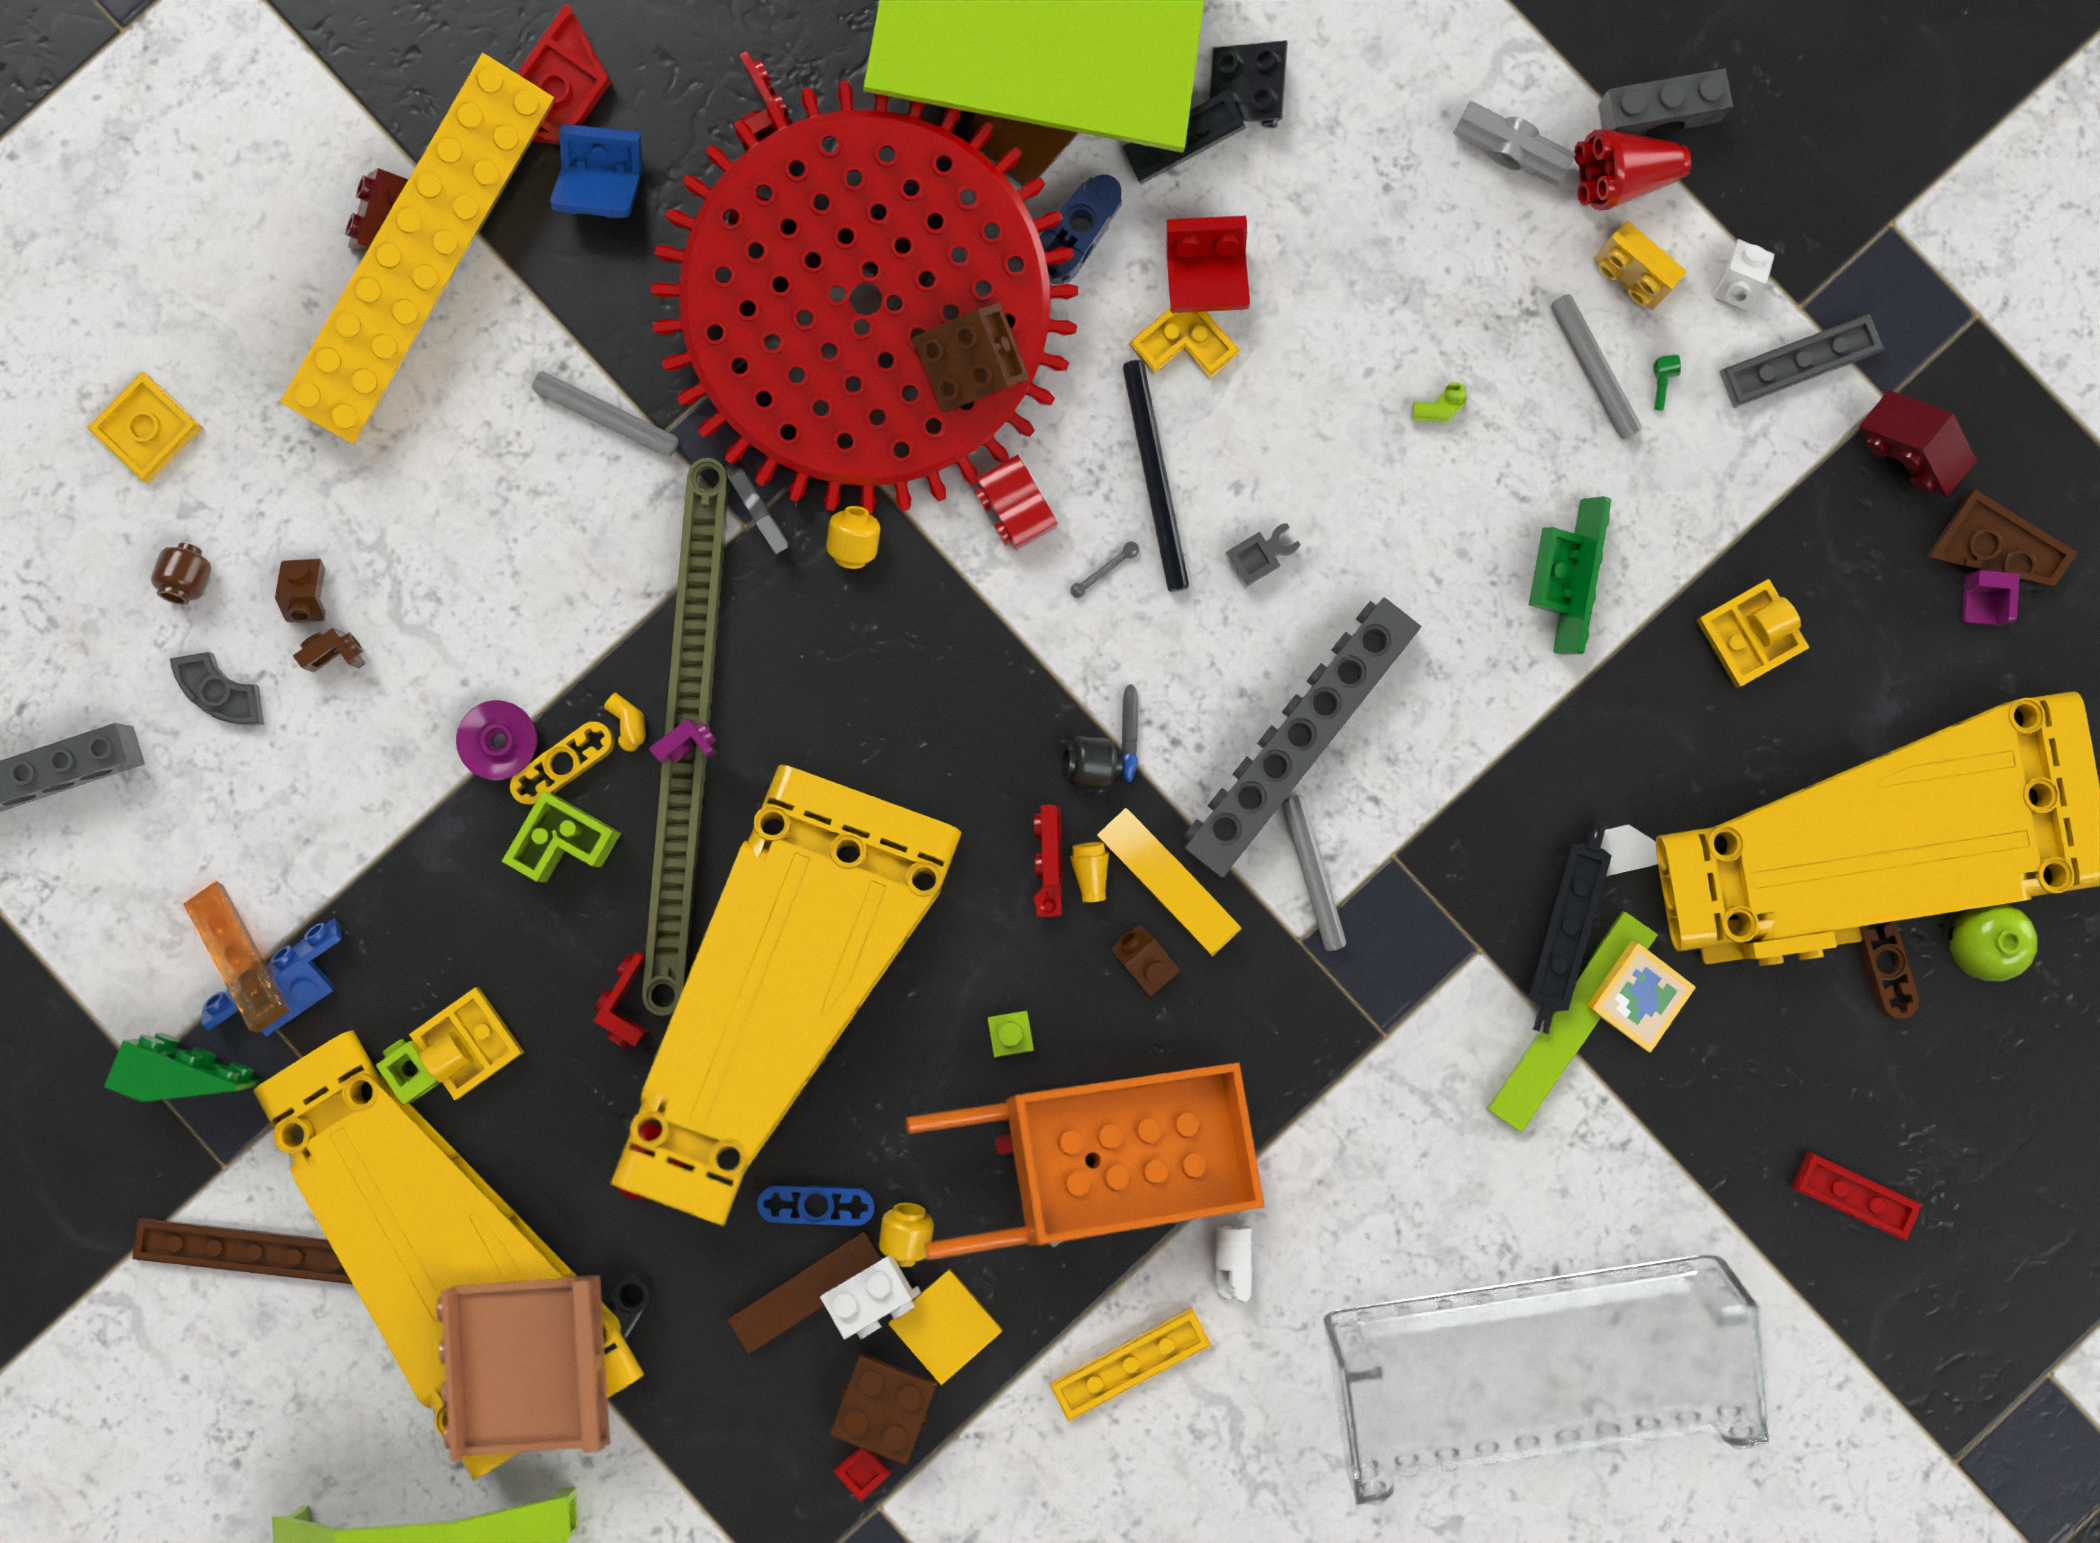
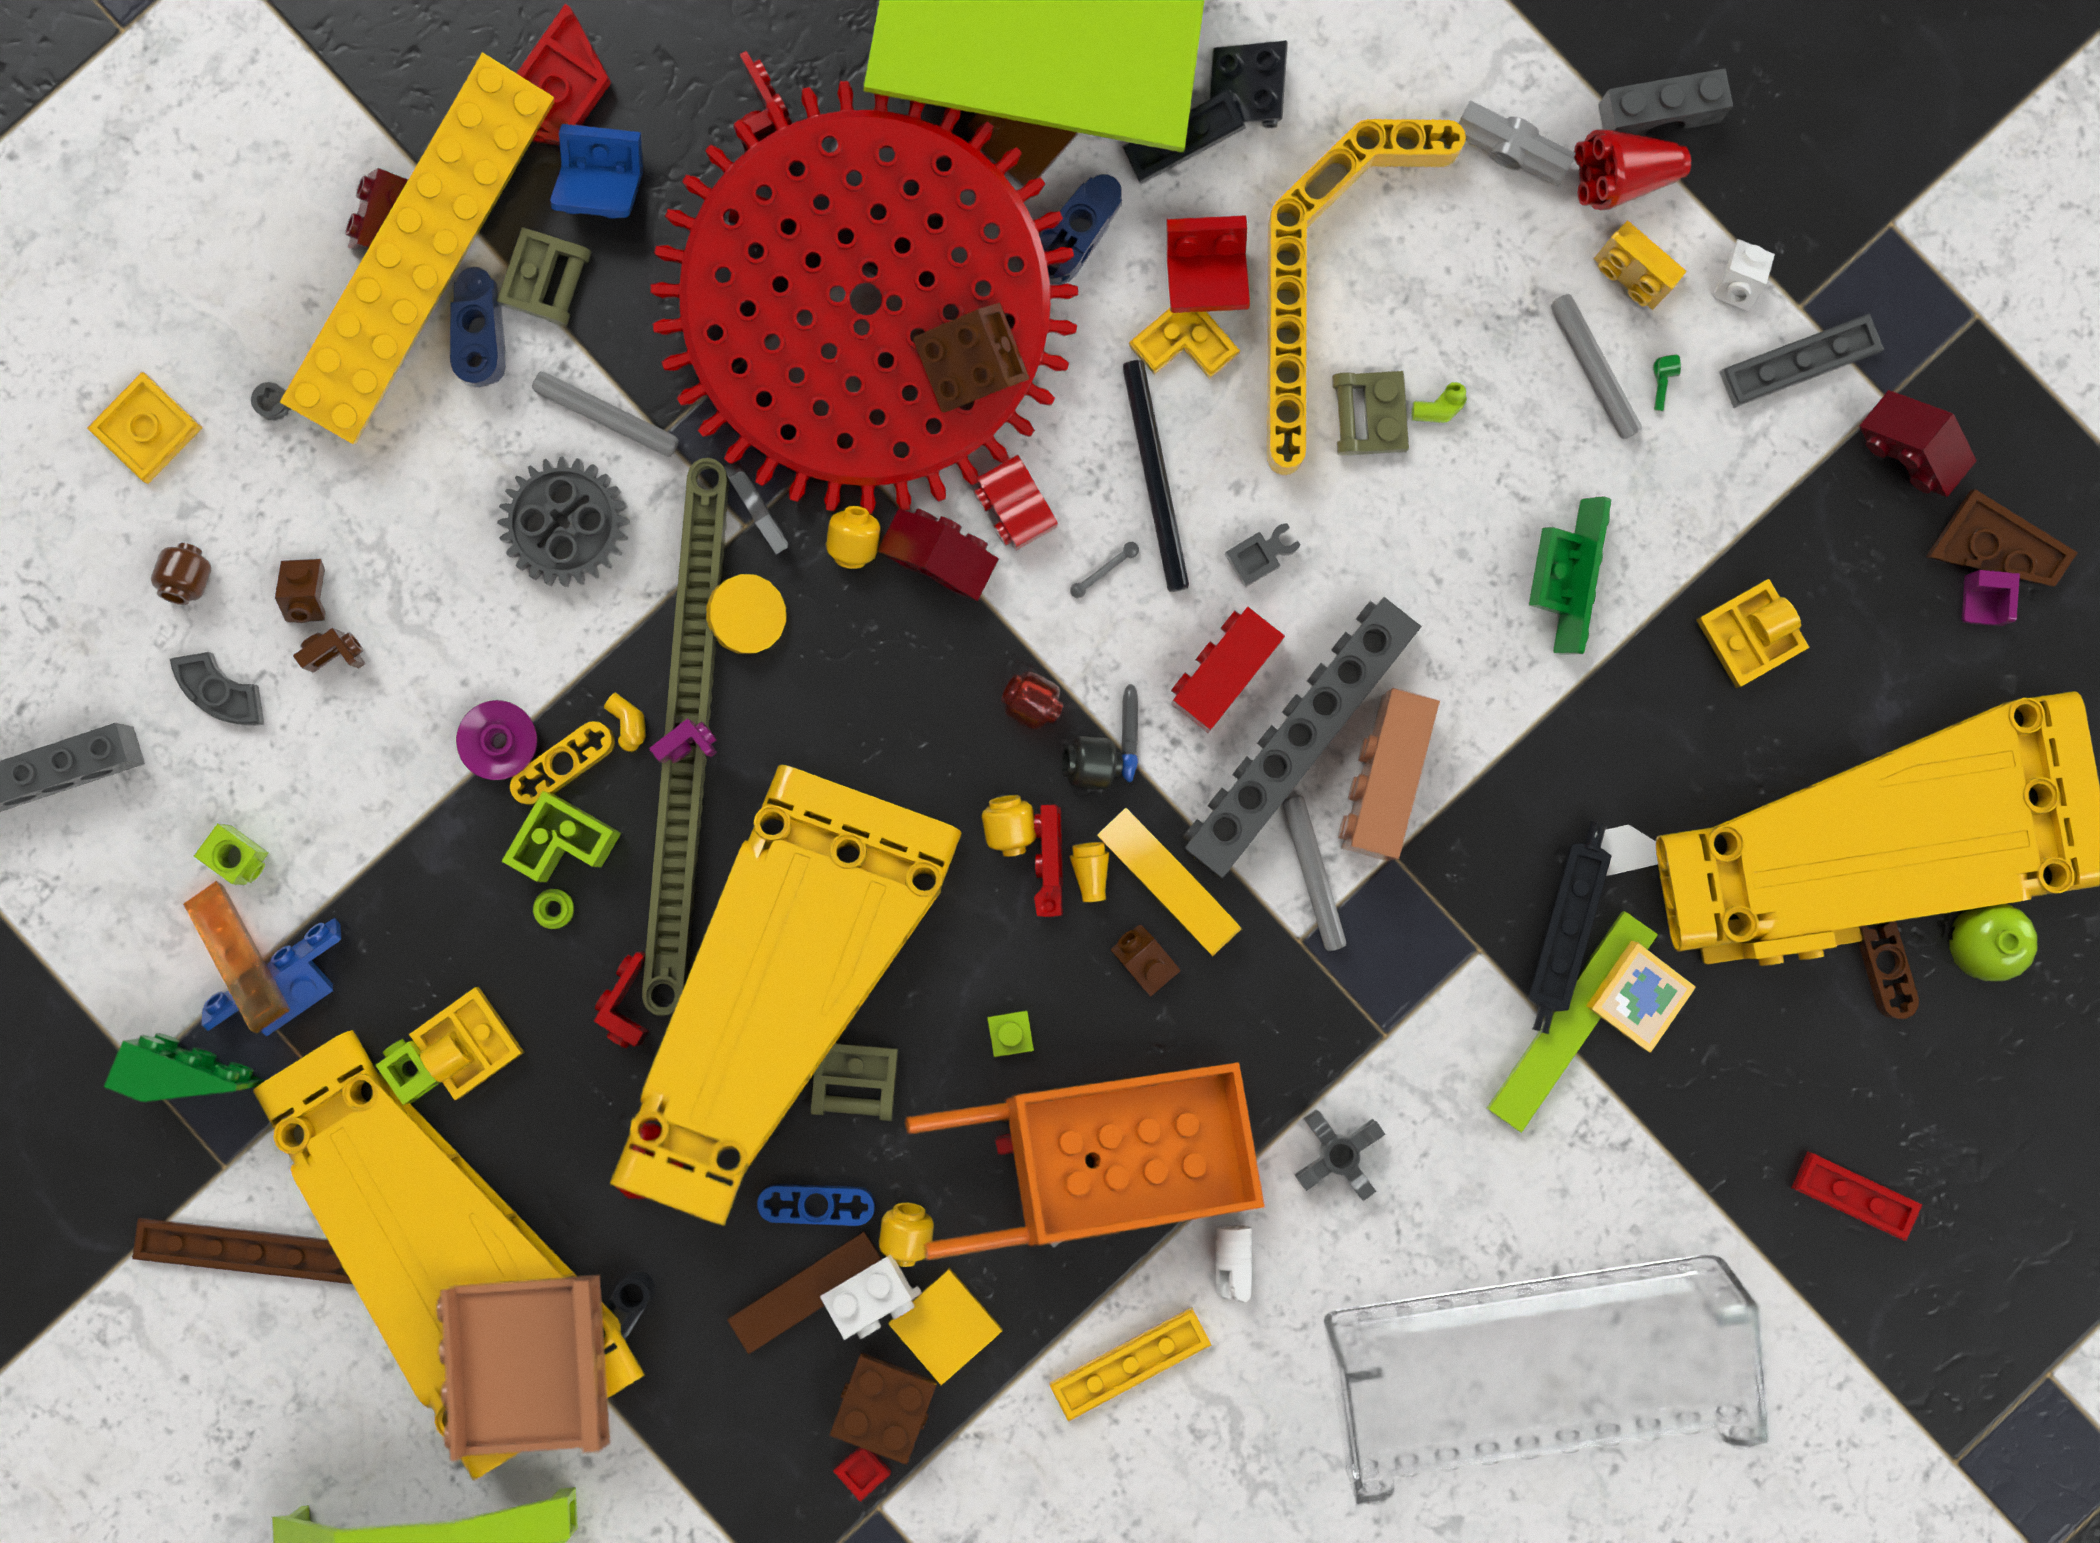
(216, 849): none -> lime brick
(263, 392): none -> dark grey bush
(475, 298): none -> dark blue piece
(531, 273): none -> olive plate
(538, 497): none -> dark grey gear
(541, 905): none -> lime plate
(746, 614): none -> yellow tile
(859, 1068): none -> olive plate
(939, 551): none -> dark red brick
(1009, 825): none -> yellow head
(1032, 700): none -> clear red head
(1226, 668): none -> red brick
(1294, 240): none -> yellow beam
(1356, 1142): none -> dark grey pin
(1383, 412): none -> olive plate
(1389, 775): none -> nougat brick

